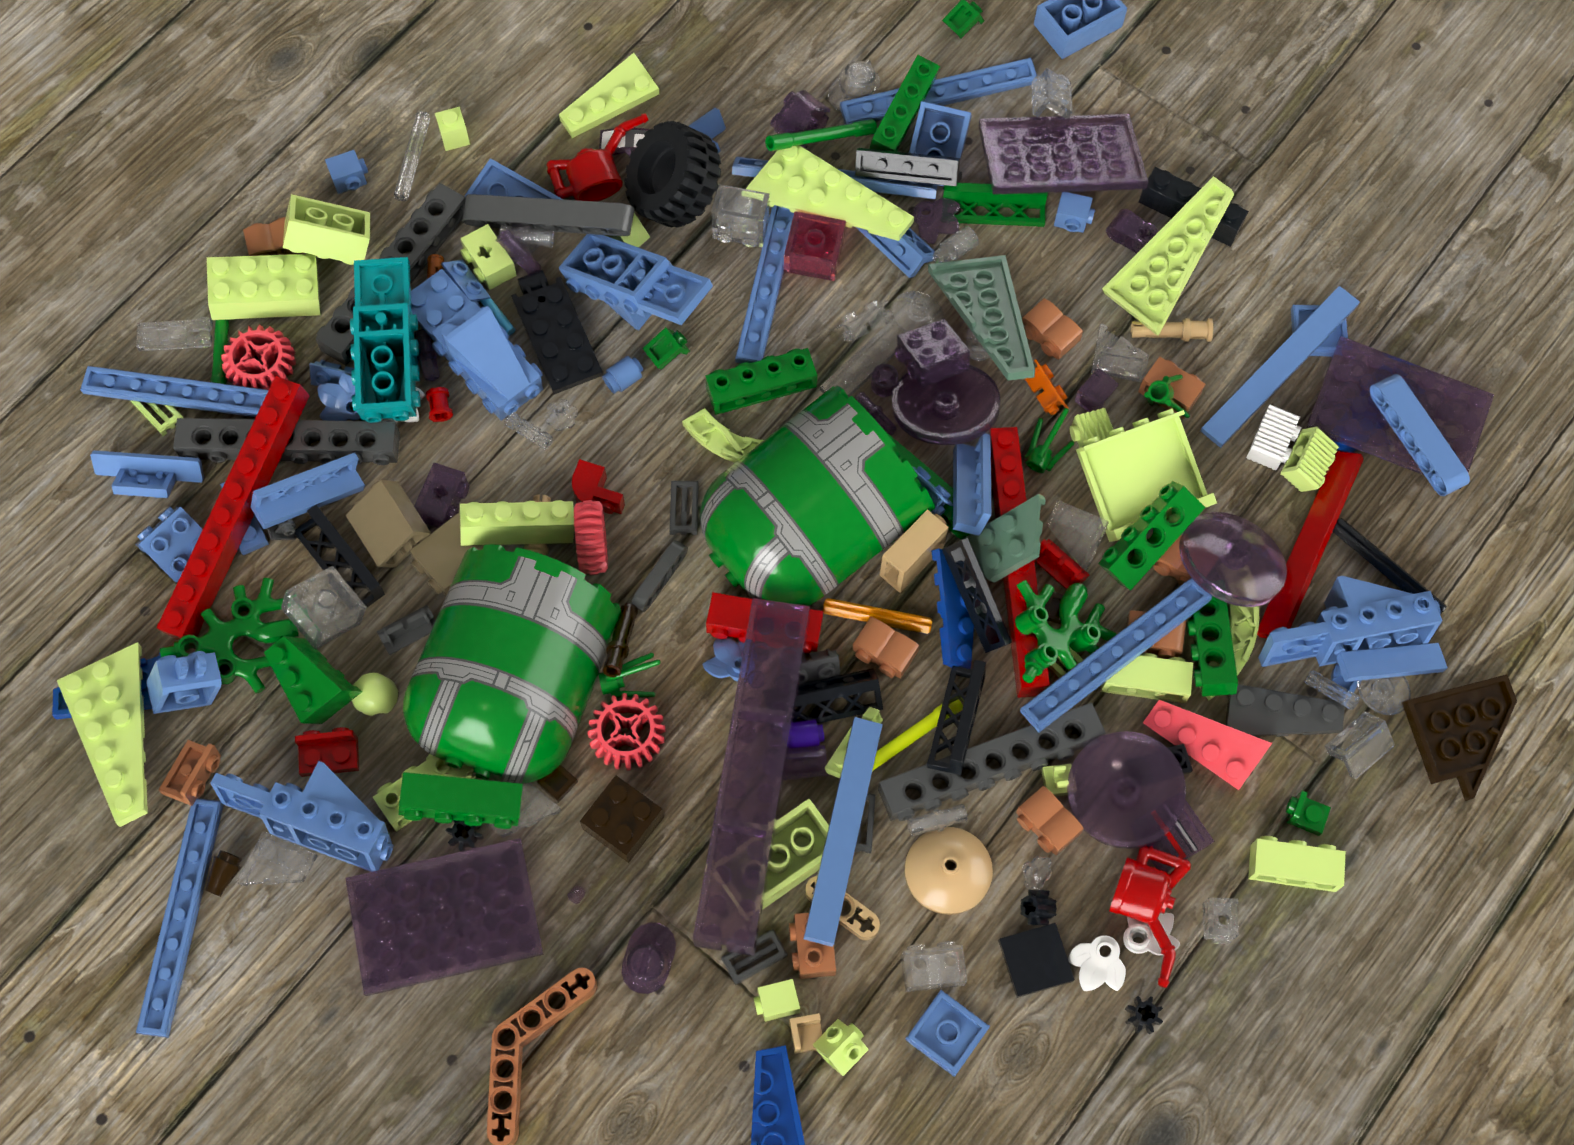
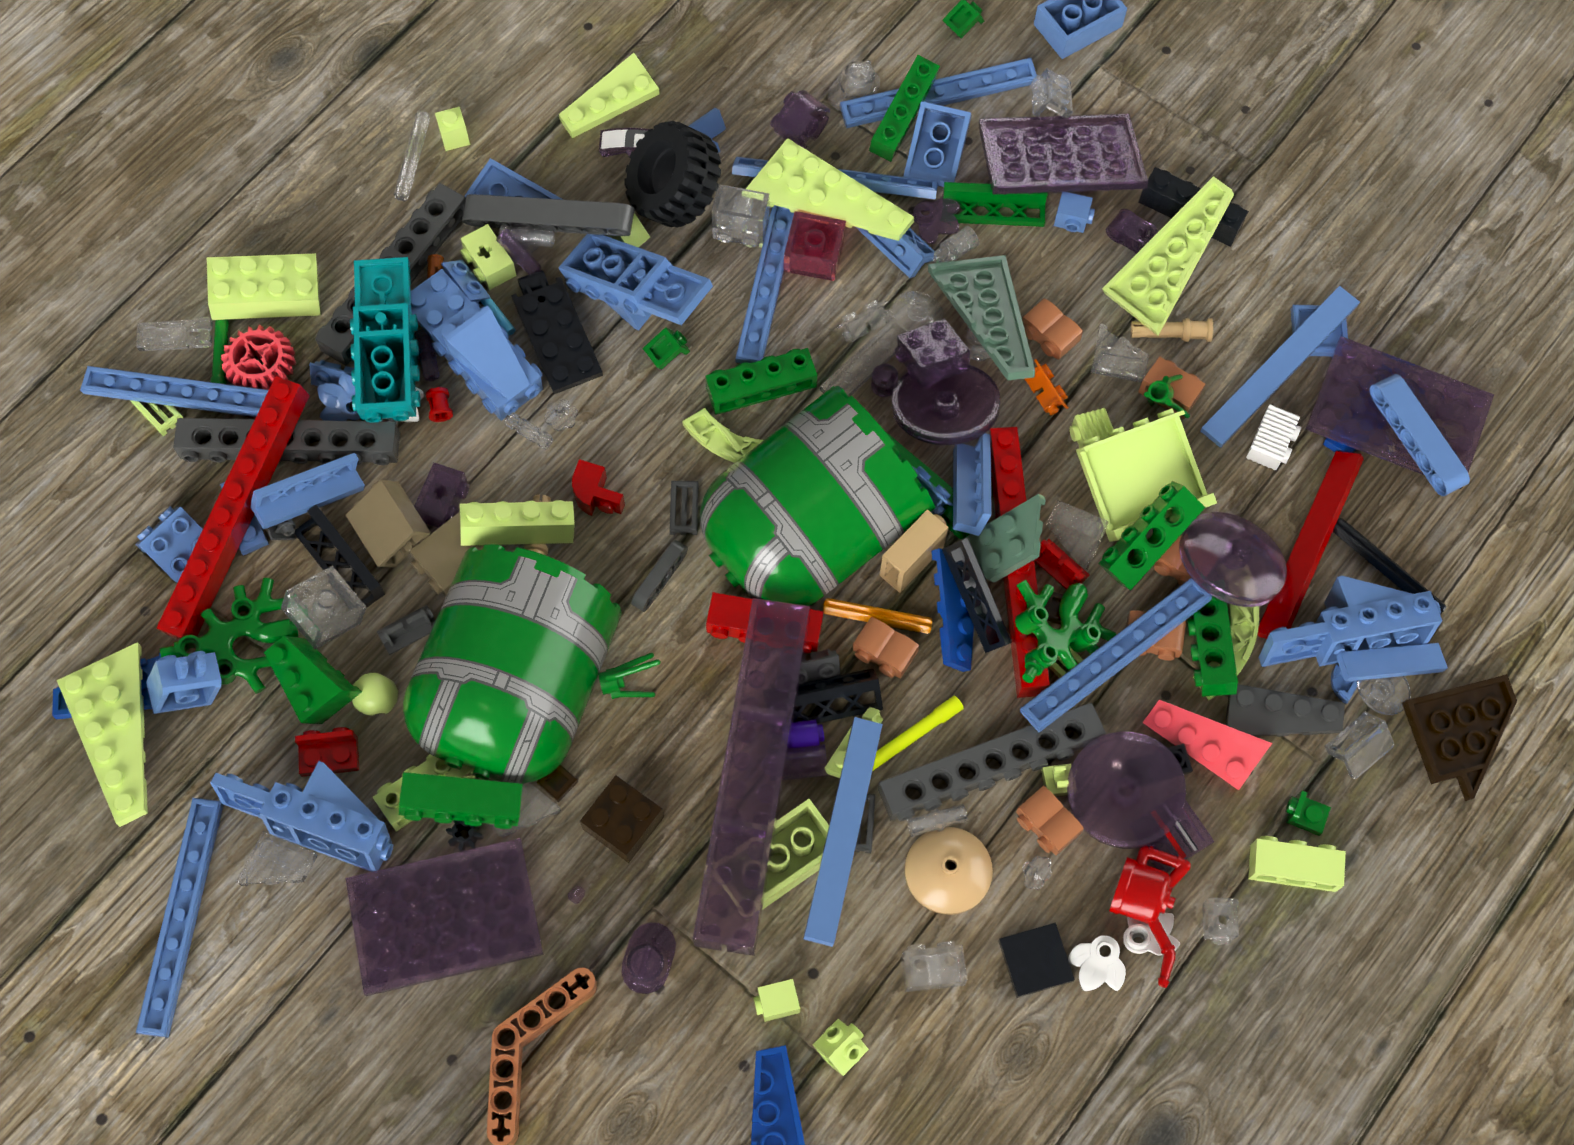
(146, 473): medium blue bracket -> none
(190, 772): nougat bracket -> none
(222, 872): dark brown cone -> none
(266, 239): nougat brick -> none
(326, 230): yellowish green brick -> none
(347, 171): medium blue brick -> none
(590, 537): coral gear -> none
(592, 171): red piece -> none
(618, 648): dark brown pin -> none
(623, 374): medium blue brick -> none
(636, 722): coral gear -> none
(726, 660): medium blue plate -> none
(759, 967): dark grey tile -> none
(787, 140): green piece -> none
(805, 1032): tan panel -> none
(811, 958): nougat brick -> none
(864, 915): tan beam -> none
(877, 413): axle -> none
(907, 167): fence -> none
(947, 1033): medium blue tile -> none
(966, 717): black fence -> none
(1038, 907): black gear -> none
(1040, 458): green plant -> none
(1096, 391): clear purple panel -> none
(1135, 1016): black gear -> none
(1153, 679): yellowish green brick -> none
(1310, 459): yellowish green brick -> none
(1332, 690): clear axle -> none

